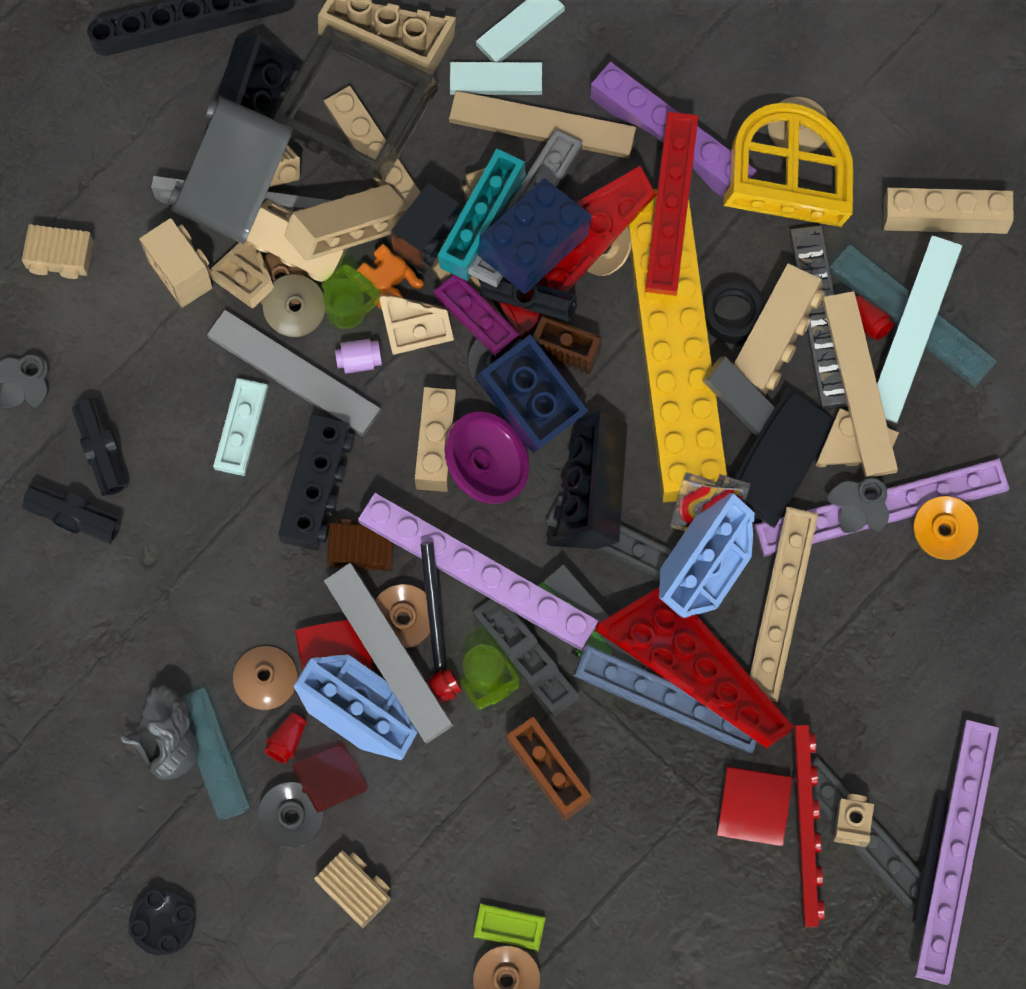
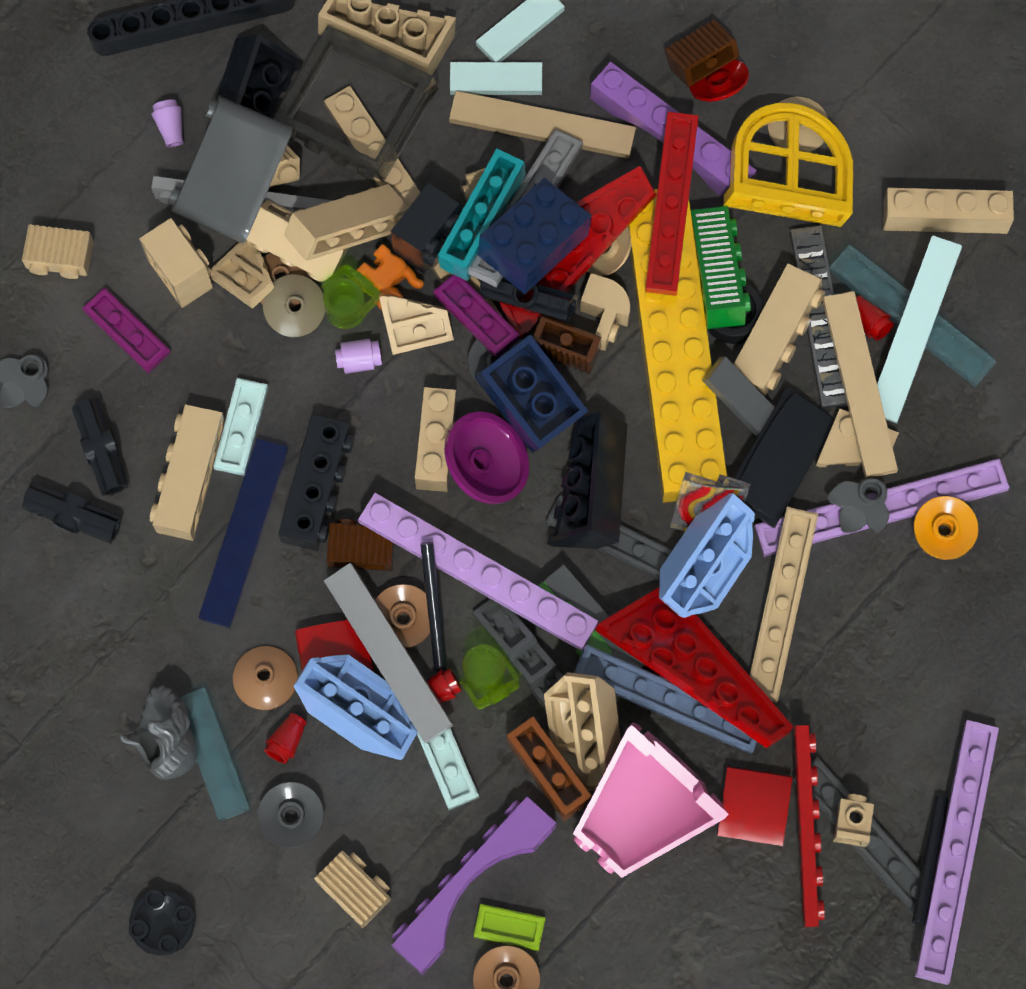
(126, 330): none -> magenta tile
(169, 122): none -> lavender cone
(188, 472): none -> tan brick
(243, 533): none -> clear blue tile
(293, 373): light grey tile -> none
(329, 778): clear red piece -> none
(449, 770): none -> light aqua tile
(519, 834): none -> medium lavender arch
(583, 724): none -> tan wedge
(610, 303): none -> tan brick
(644, 805): none -> bright pink cone
(701, 52): none -> reddish brown brick
(718, 267): none -> green brick
(721, 83): none -> red dish

